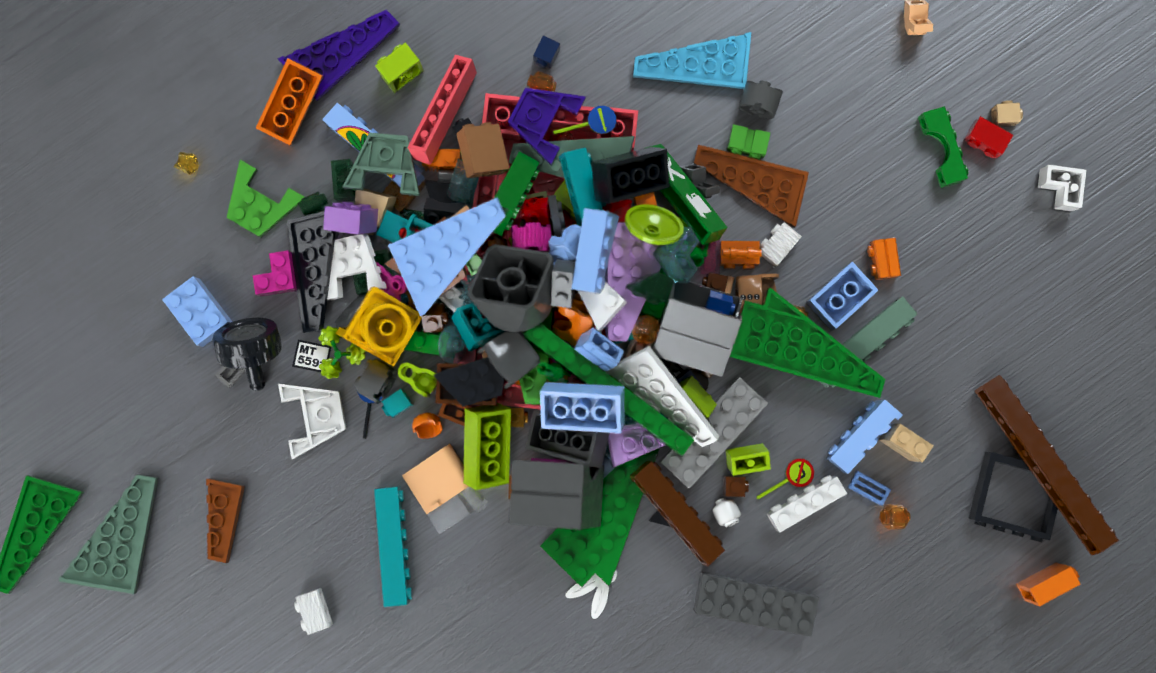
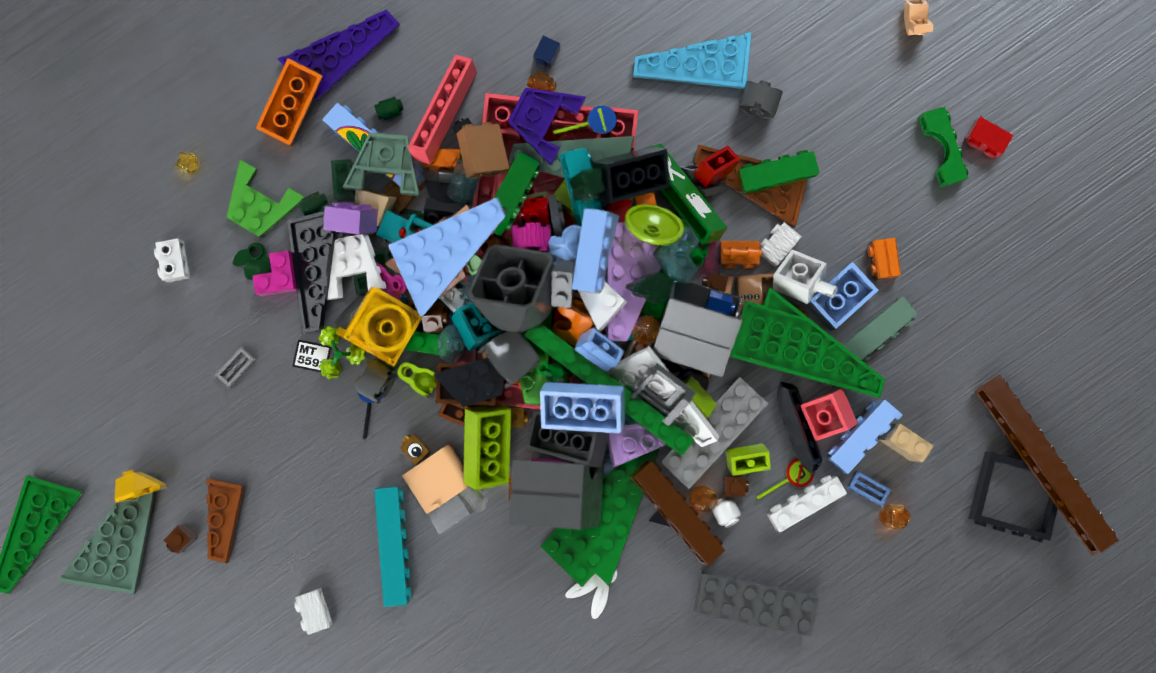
(135, 485): none -> yellow slope
(172, 260): none -> white brick
(180, 539): none -> reddish brown brick
(196, 310): light blue brick -> none
(248, 345): black wheel -> none
(252, 263): none -> dark green plate
(321, 414): white wing -> none
(388, 108): none -> dark green brick
(396, 403): teal brick -> none
(399, 67): lime brick -> none
(414, 448): none -> pearl gold brick
(427, 425): orange hair -> none
(587, 185): none -> clear green brick
(675, 403): none -> dark grey window
(703, 498): none -> clear orange head
(716, 166): none -> red brick
(748, 142): bright green brick -> none
(778, 172): none -> green brick
(799, 432): none -> black brick
(802, 277): none -> white brick
(829, 414): none -> coral brick
(1006, 114): tan brick -> none
(1048, 583): orange brick -> none
(1068, 185): white brick -> none

